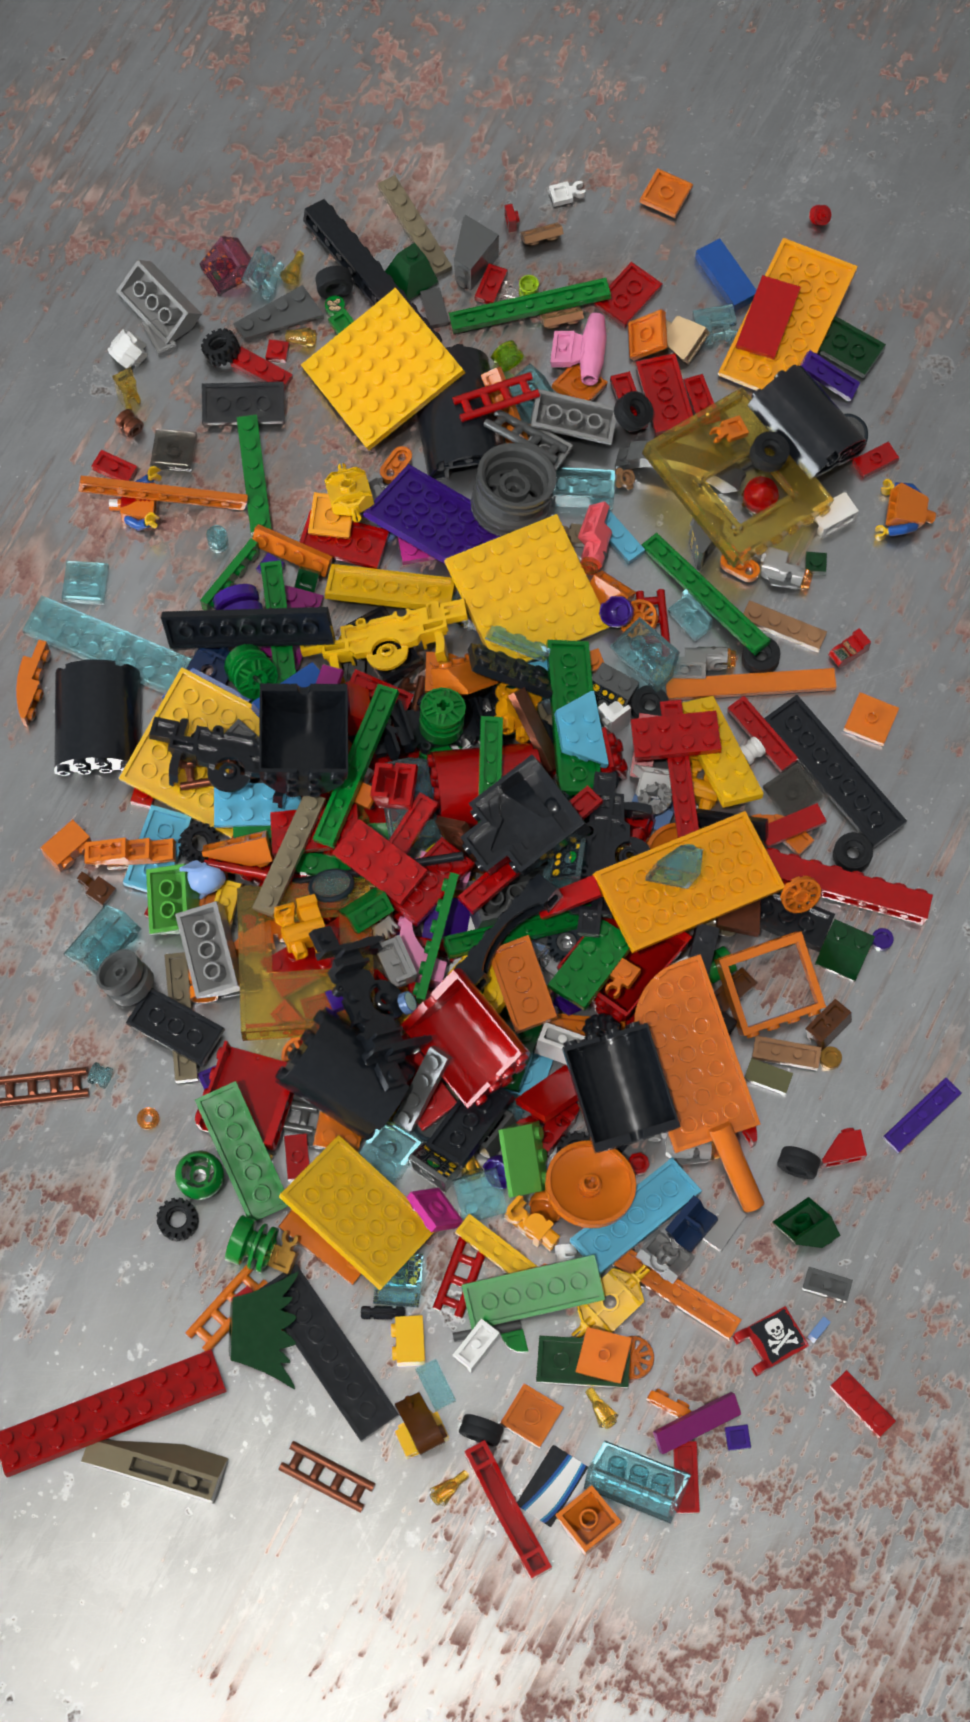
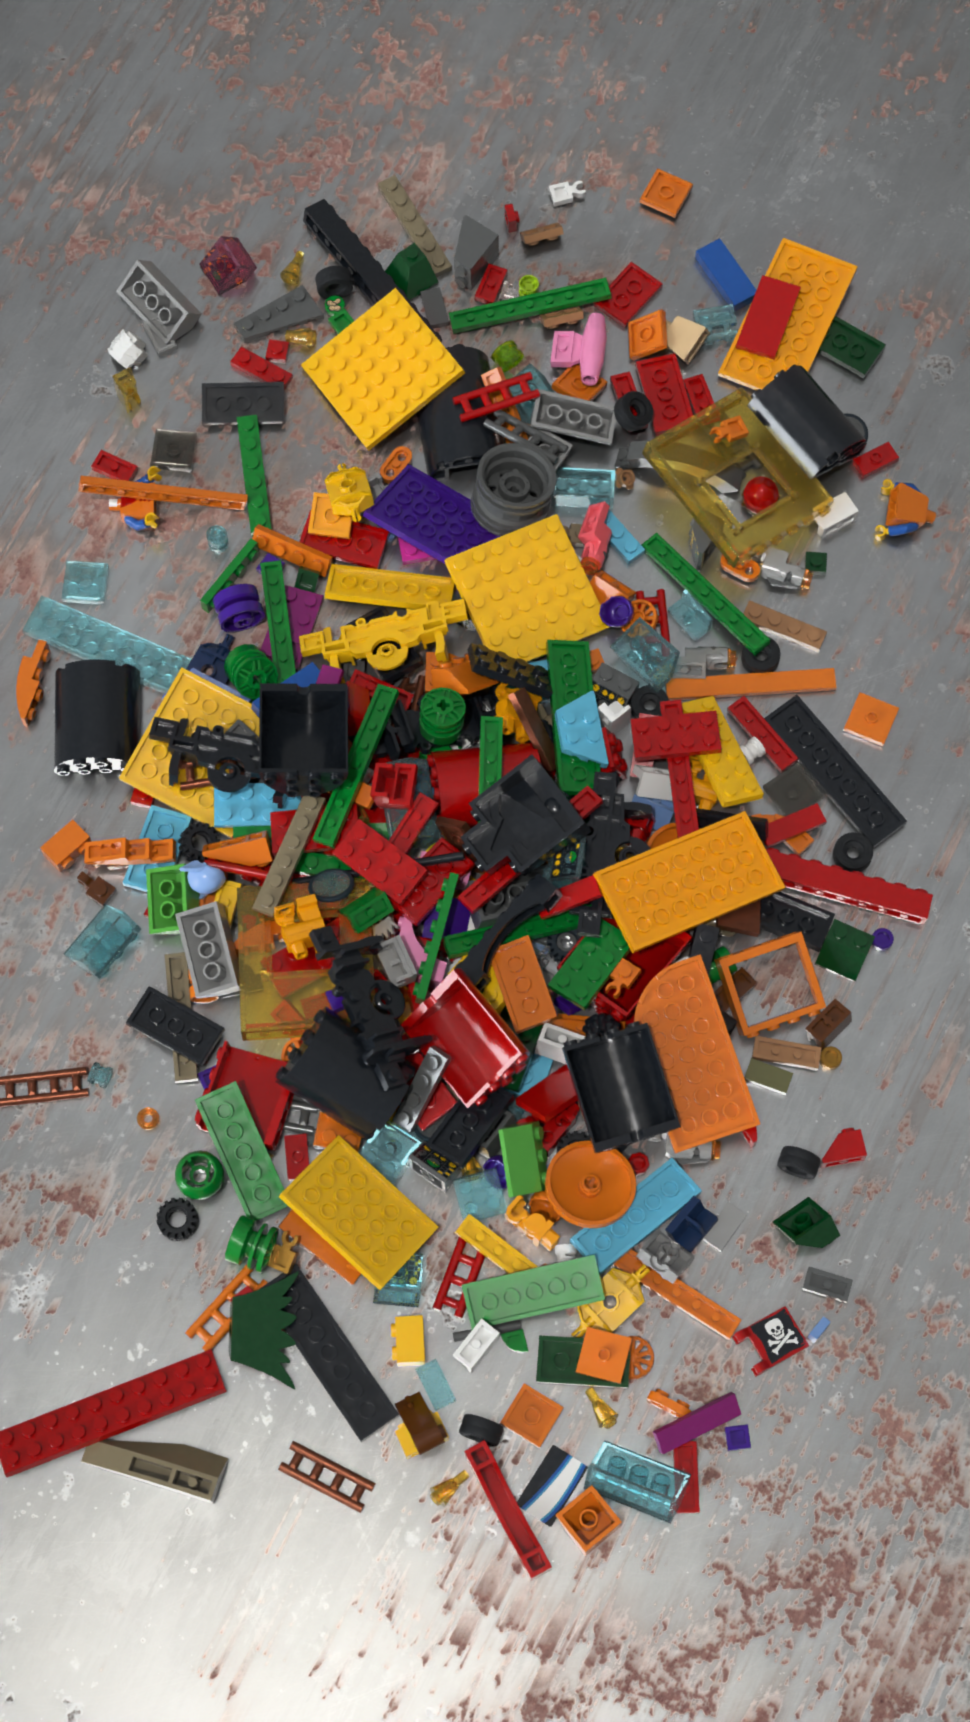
(124, 977): dark grey wheel -> none
(131, 425): copper wheel -> none
(226, 353): black tyre -> none
(248, 626): black plate -> none
(258, 269): clear light blue plate -> none
(382, 1312): black axle -> none
(407, 1002): medium blue tile -> none
(434, 1209): dark pink plate -> none
(518, 643): clear light blue plate -> none
(662, 792): light grey gear -> none
(678, 867): clear light blue slope -> none
(736, 1167): orange brick -> none
(777, 444): black tyre -> none
(800, 894): orange wheel -> none
(820, 215): red wheel -> none
(830, 375): dark purple plate -> none
(850, 648): red leg -> none
(862, 1404): red plate -> none
(922, 1115): dark purple tile -> none

